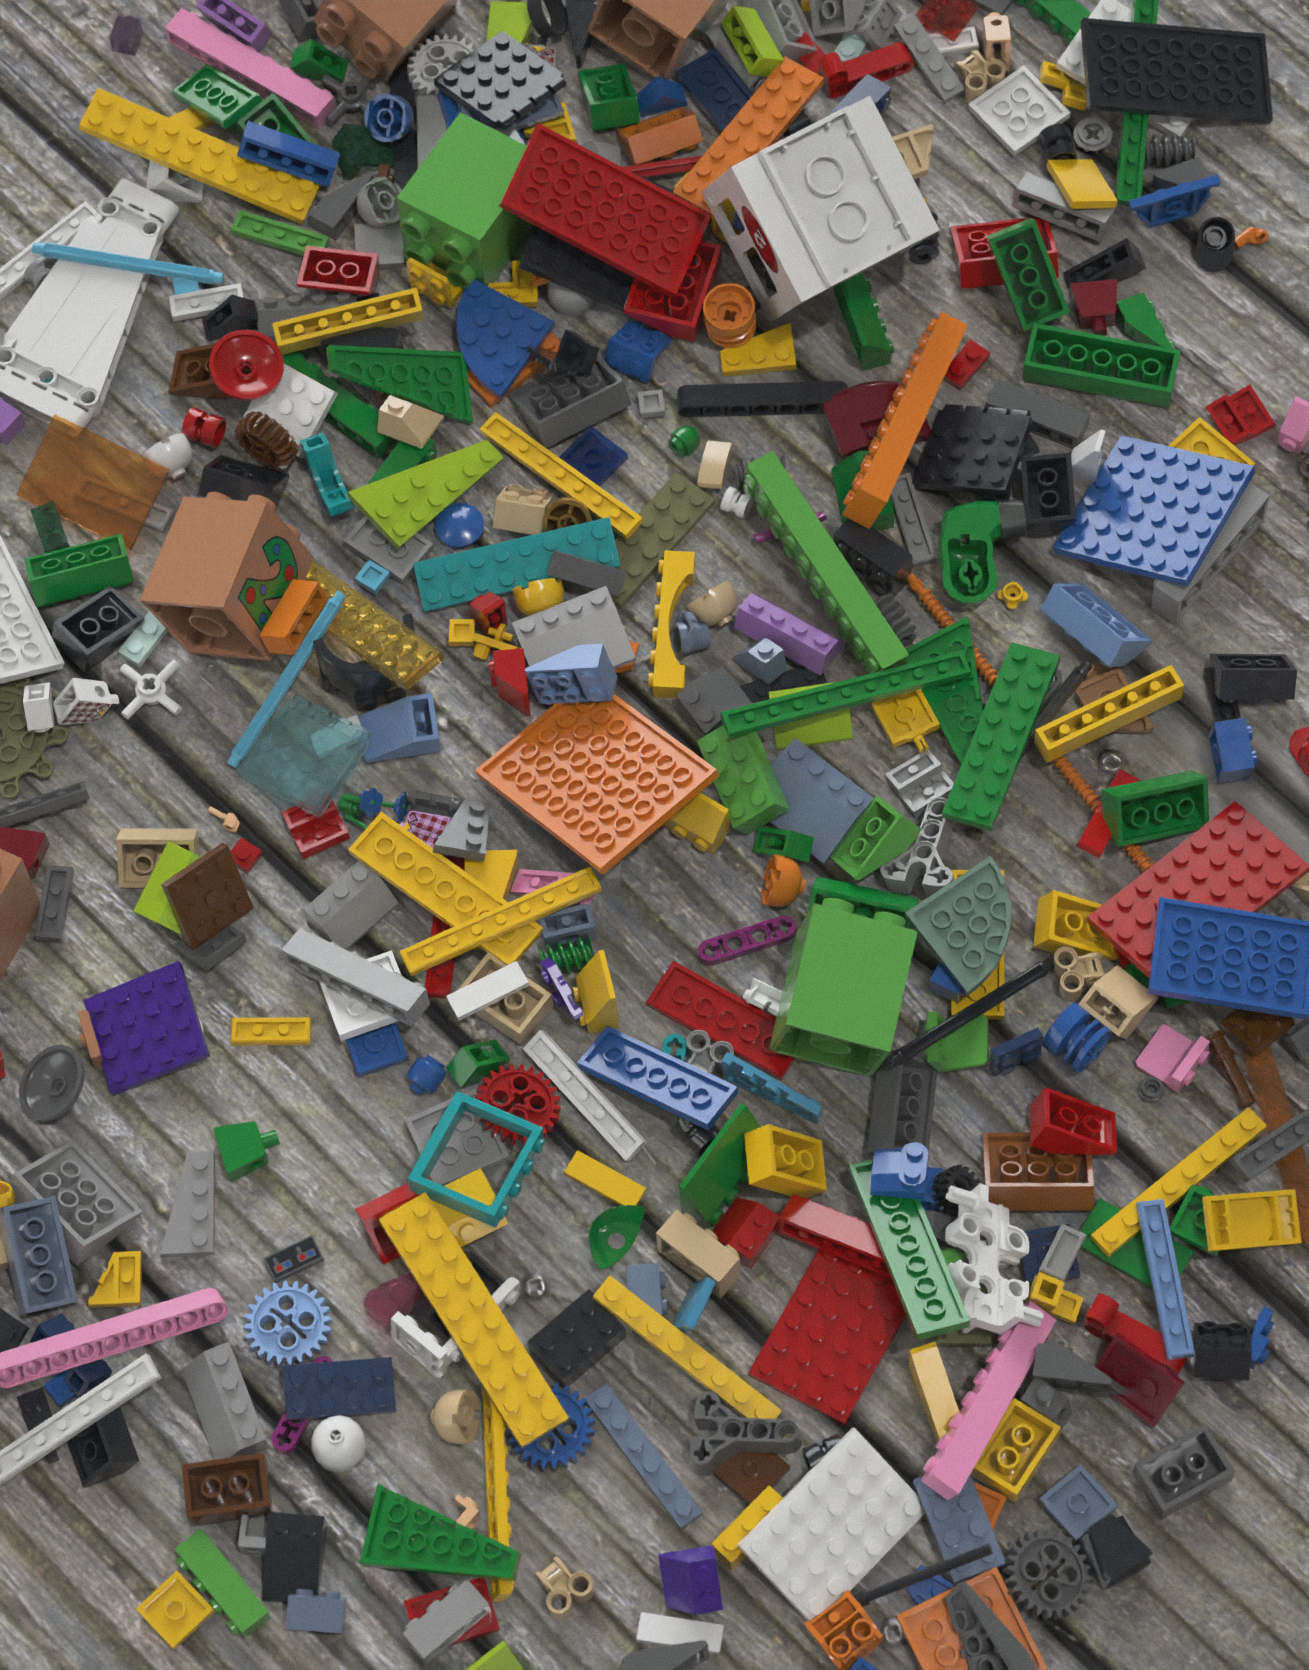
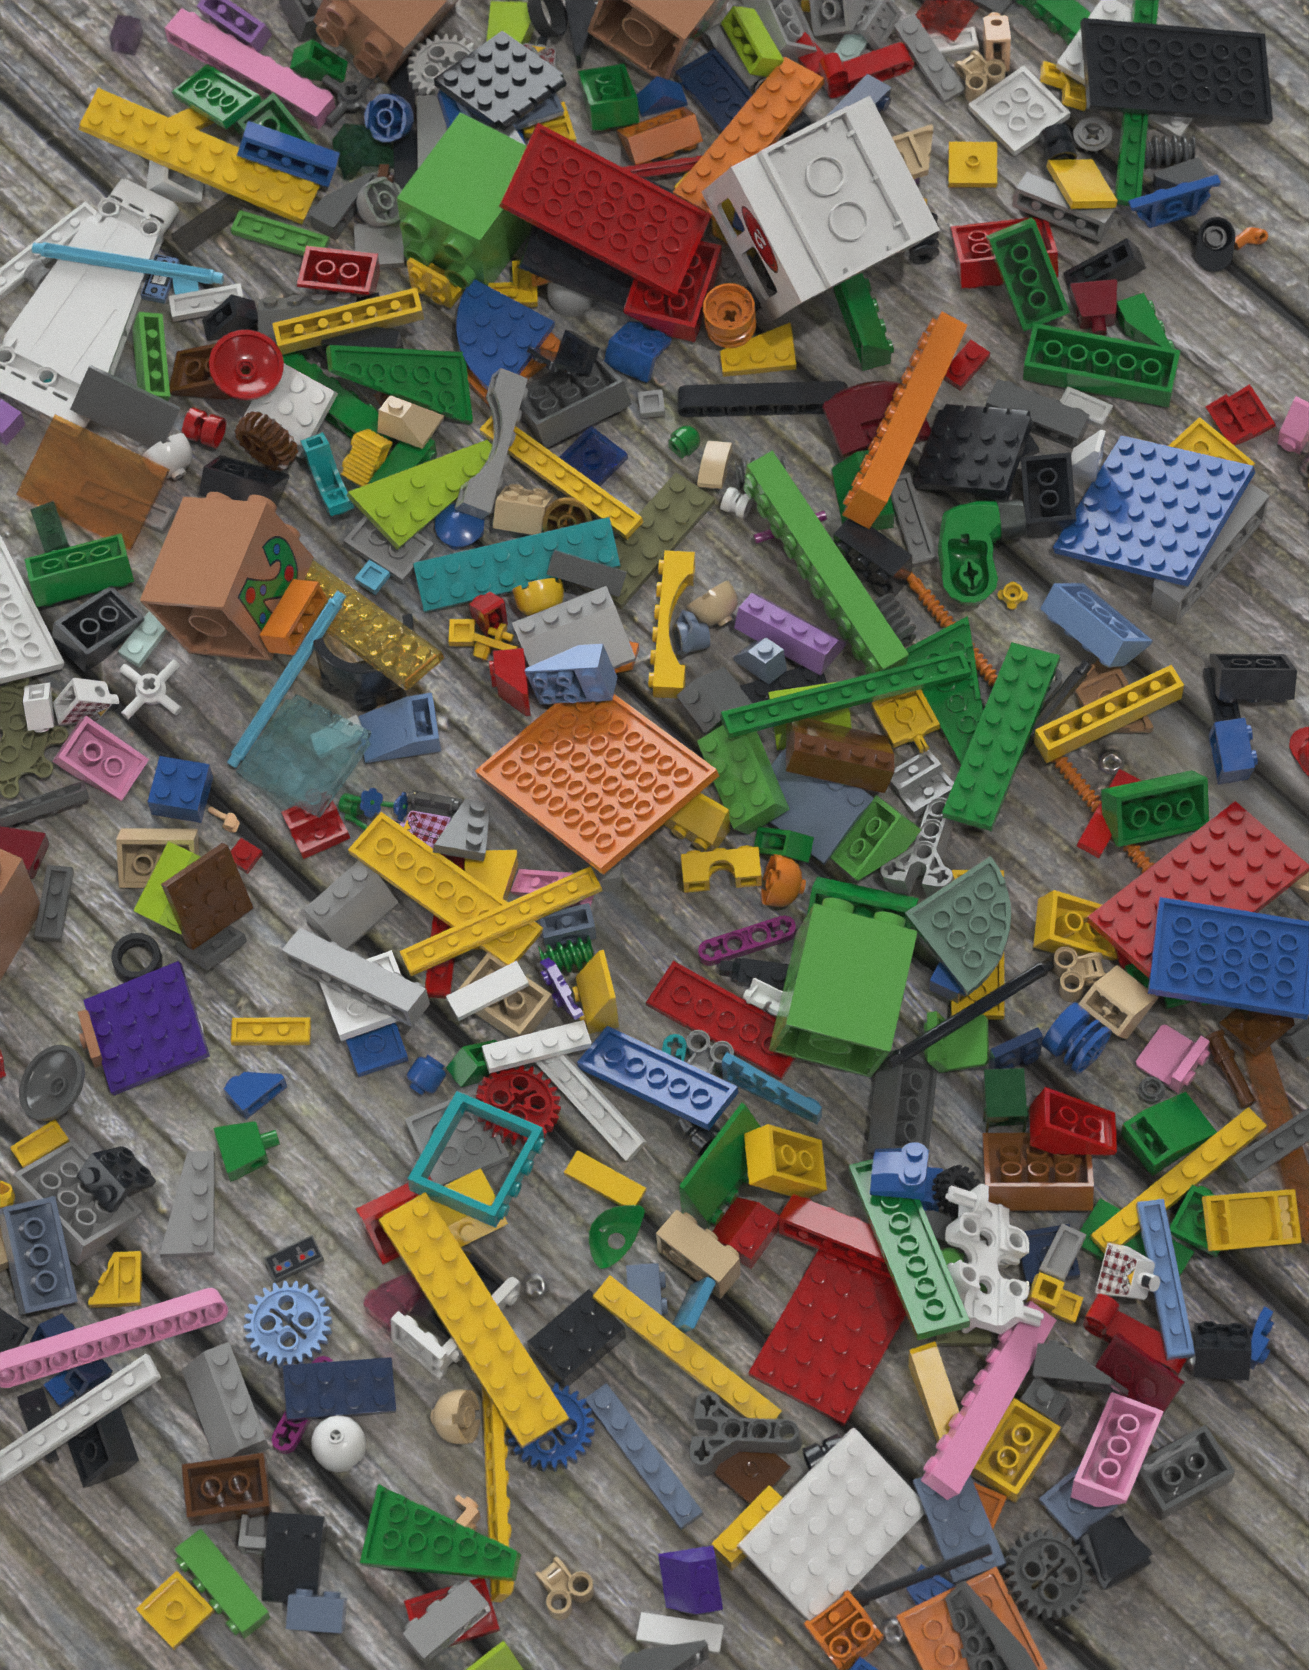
(39, 1143): none -> yellow tile
(100, 759): none -> bright pink slope
(113, 1175): none -> black bracket
(124, 407): none -> dark grey tile
(128, 942): none -> black tyre
(151, 354): none -> bright green brick
(158, 287): none -> medium blue tile
(180, 789): none -> blue brick
(206, 224): none -> clear smoke tile
(253, 1091): none -> blue slope
(366, 456): none -> yellow brick
(504, 398): none -> light grey arch
(536, 1046): none -> white plate
(740, 862): none -> yellow arch
(746, 969): none -> black hinge
(839, 754): none -> reddish brown slope
(972, 164): none -> yellow plate
(1004, 1098): none -> dark green piece
(1098, 409): none -> white tile
(1116, 1452): none -> bright pink slope
(1126, 1273): none -> white torso
(1166, 1132): none -> green slope

